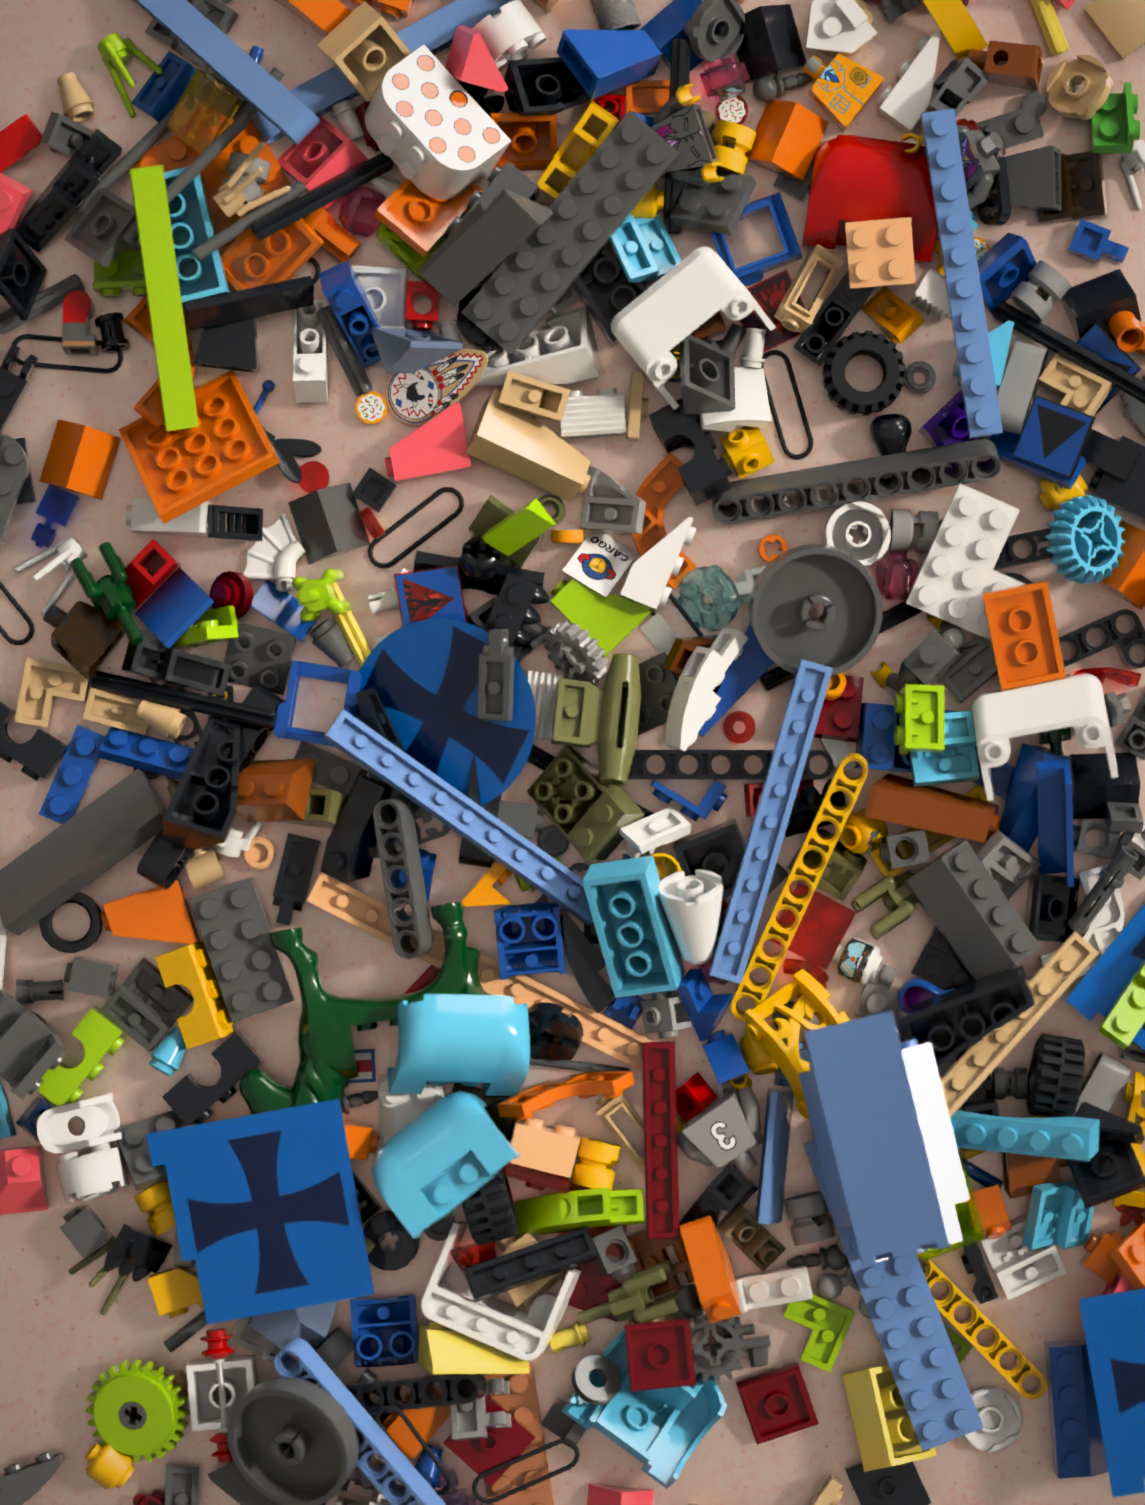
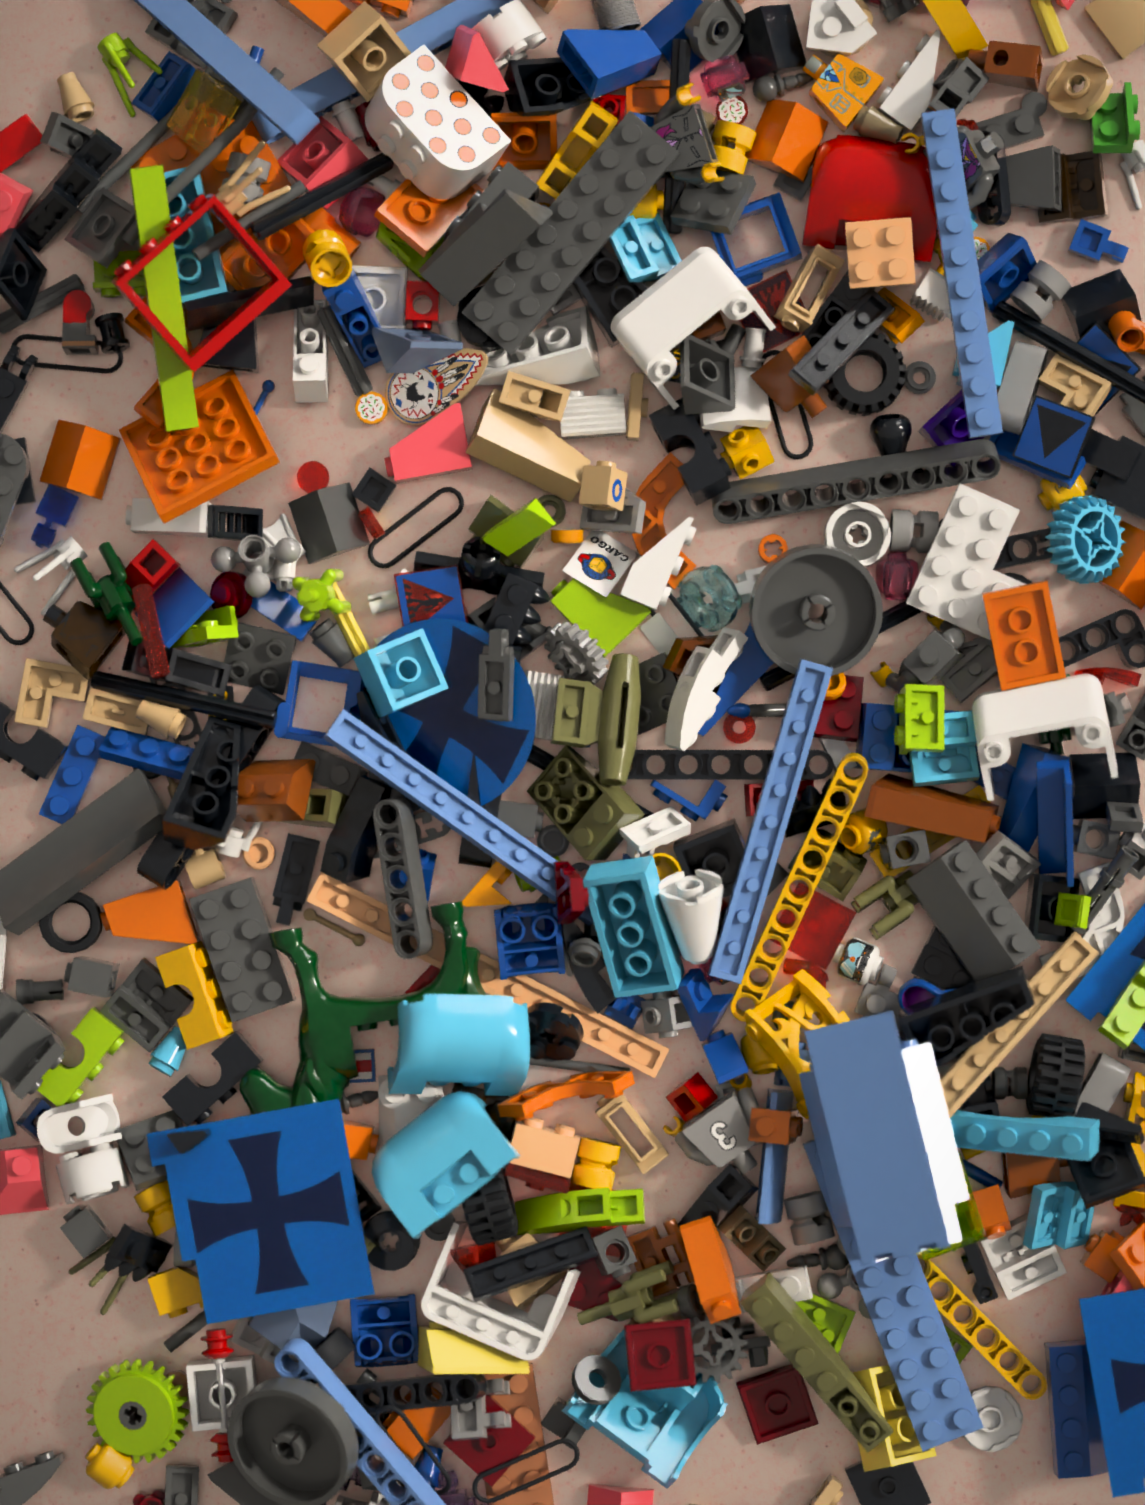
(151, 630): none -> clear red axle
(187, 1140): none -> black slope
(234, 323): none -> red window
(257, 583): none -> light grey piece
(286, 449): black piece -> none
(310, 915): none -> tan hinge
(327, 258): none -> yellow wheel
(400, 673): none -> medium azure slope
(570, 894): none -> dark red wing
(570, 1337): light yellow pin -> none
(584, 952): none -> dark grey plate
(603, 487): none -> tan brick
(660, 1140): dark red tile -> none
(757, 710): none -> dark grey piece
(775, 1126): none -> dark orange bracket
(783, 389): none -> dark orange torso
(815, 1360): none -> olive slope
(841, 342): none -> black tile
(877, 125): none -> dark tan cone
(1072, 910): none -> lime tile

